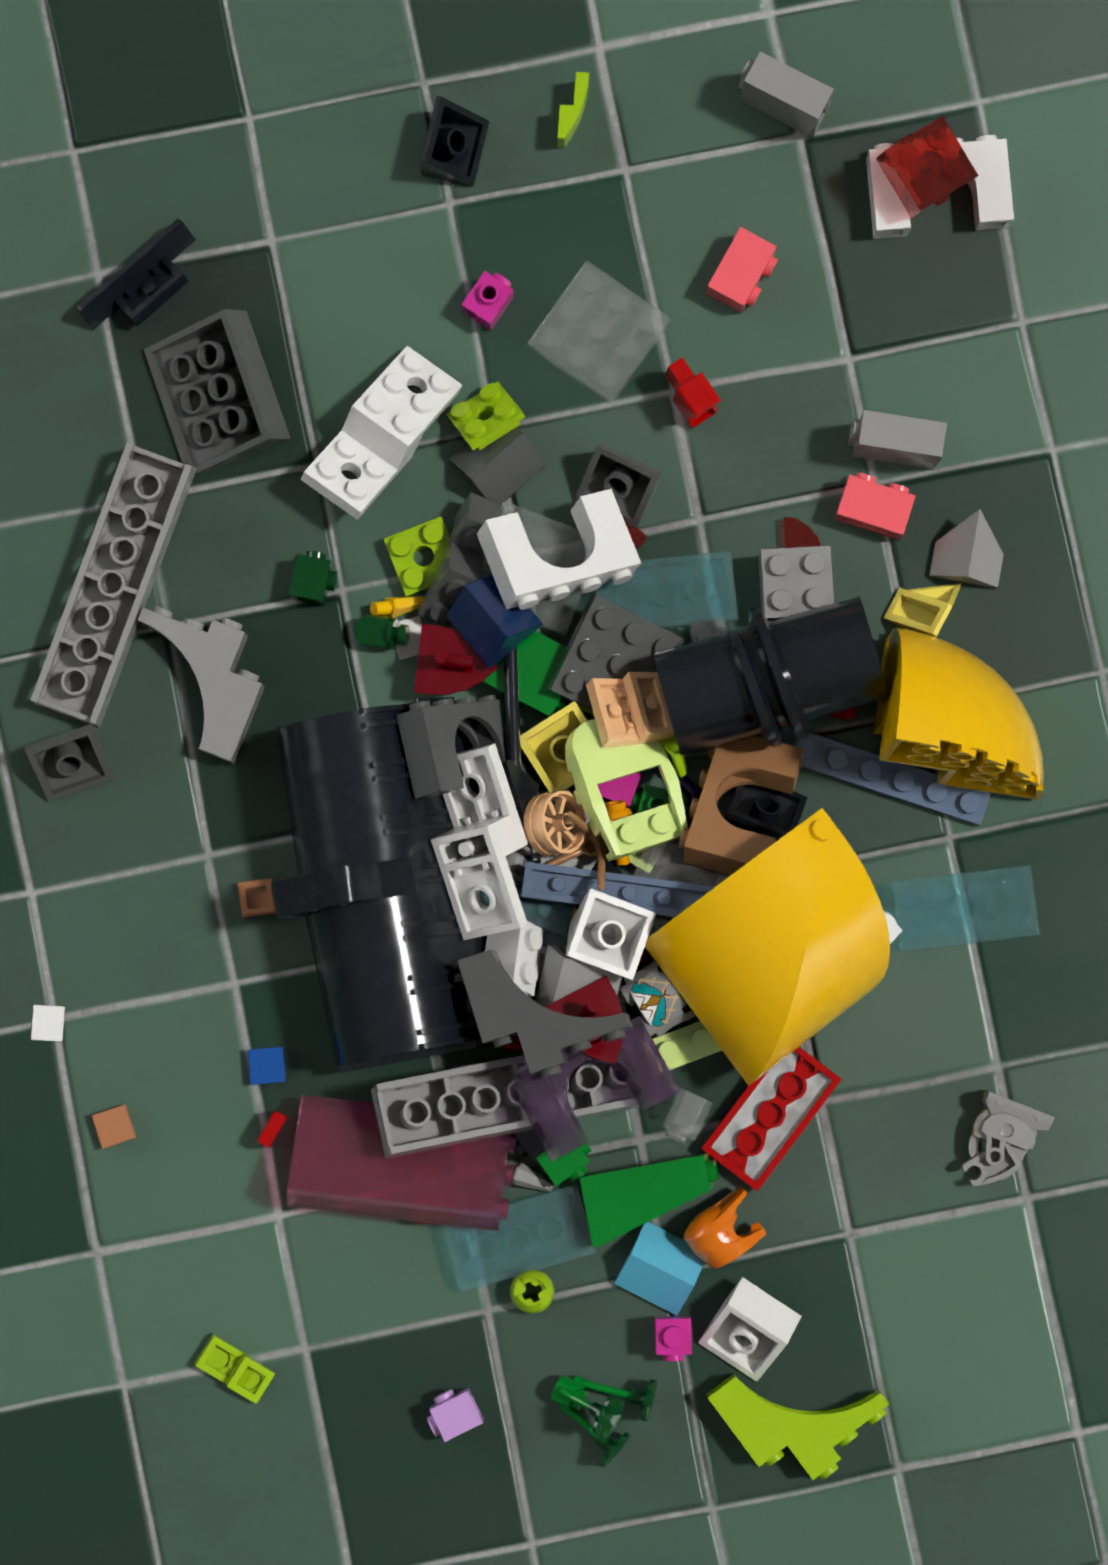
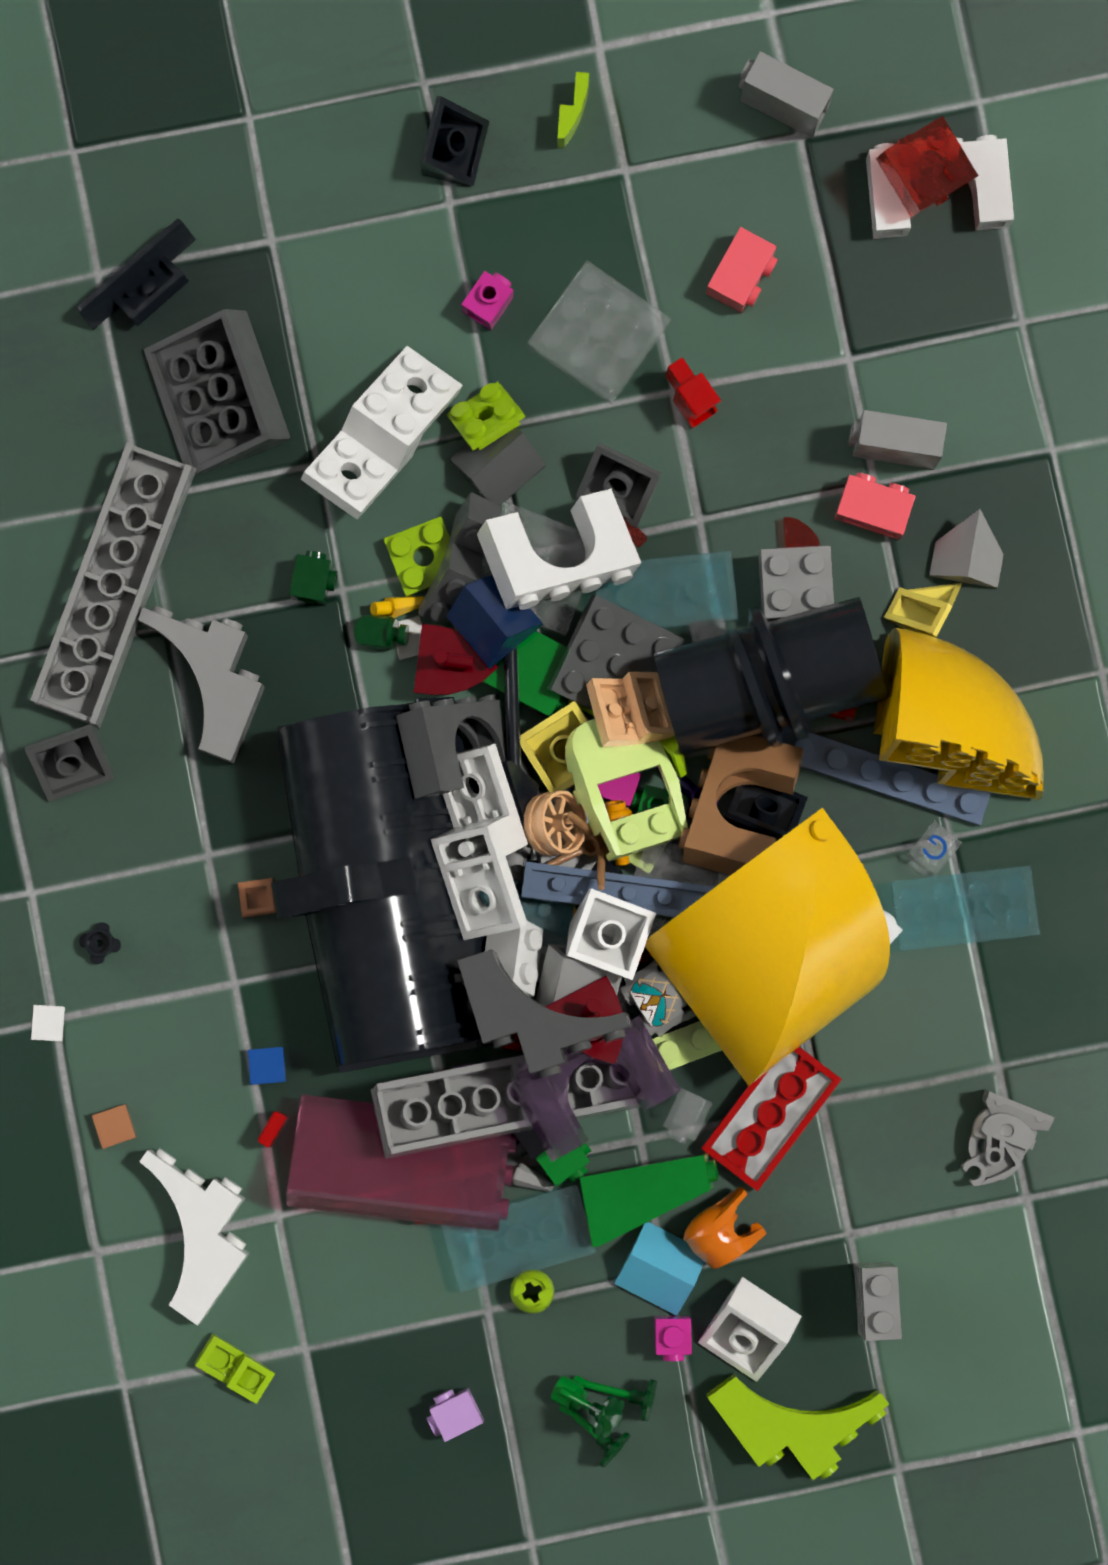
(110, 944): none -> black plate
(204, 1213): none -> white arch
(877, 1301): none -> light grey brick
(932, 850): none -> clear brick

